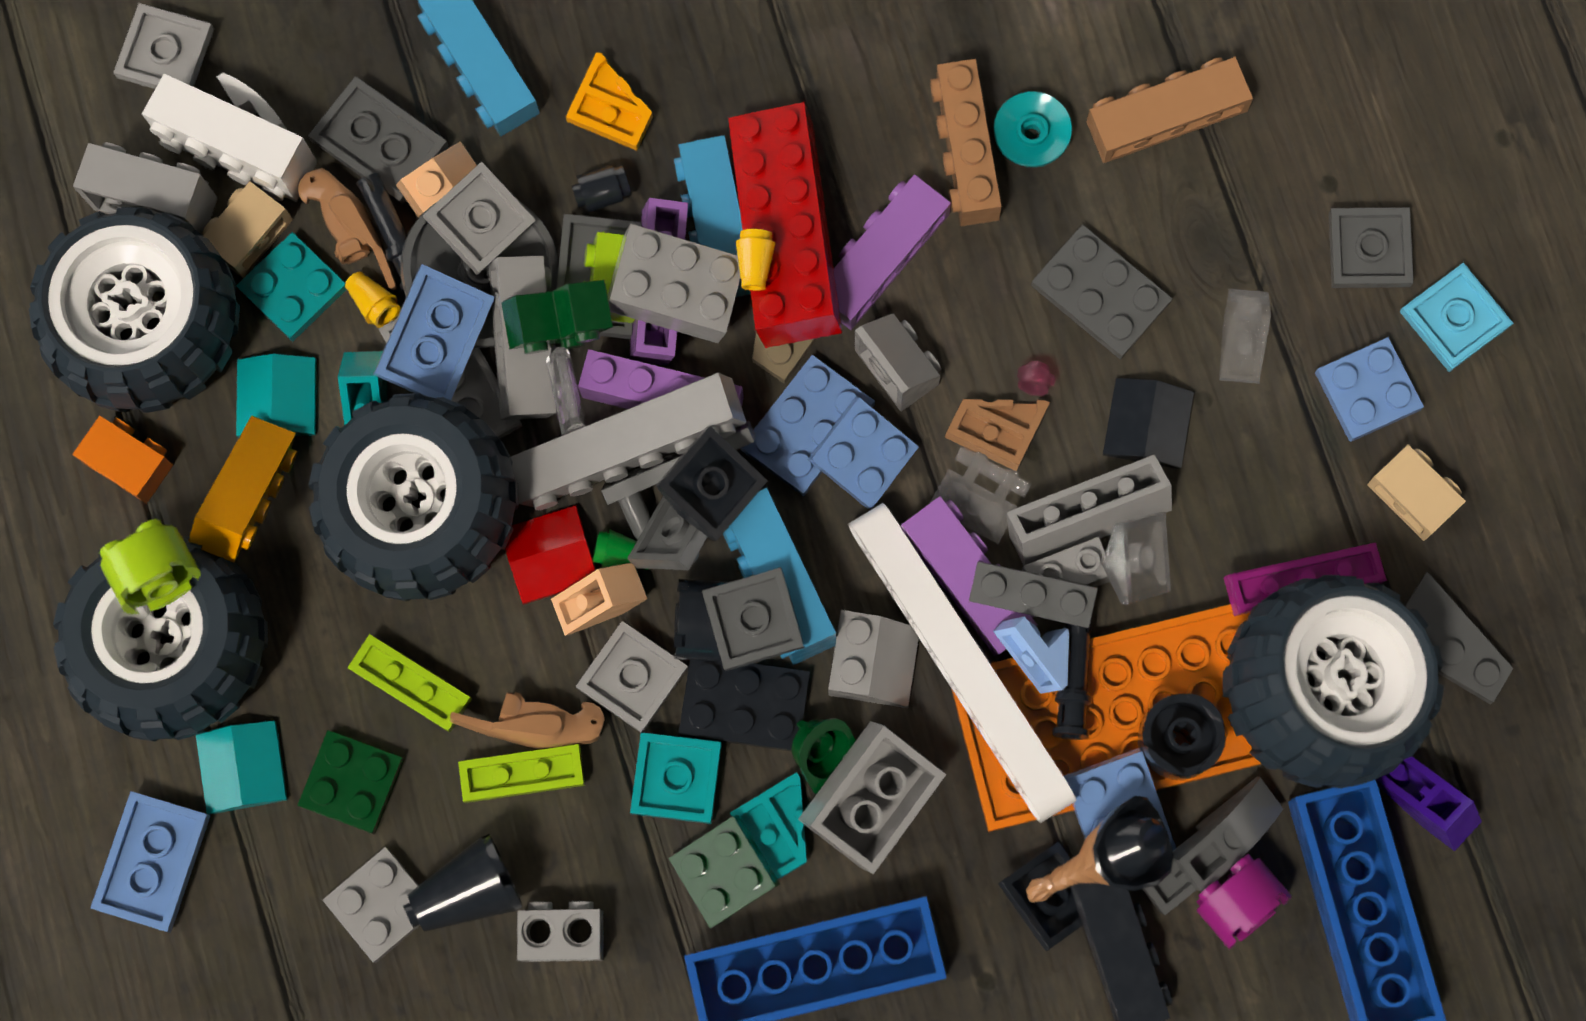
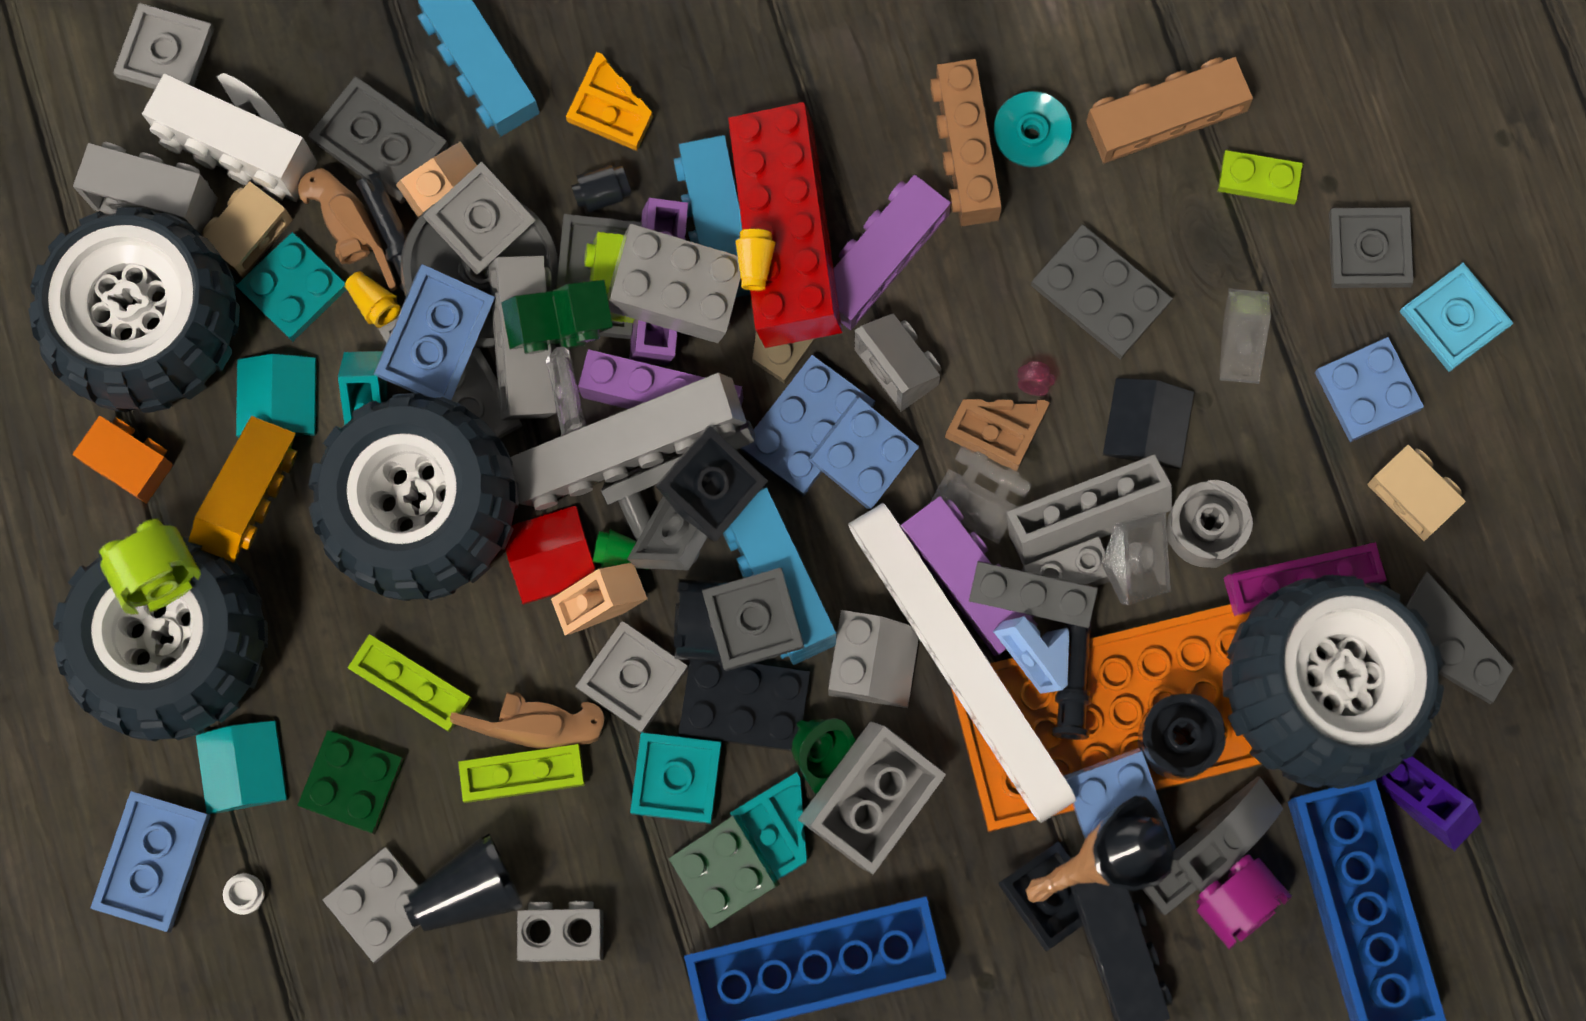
(243, 894): none -> white plate
(1231, 525): none -> light grey brick
(1260, 177): none -> lime plate

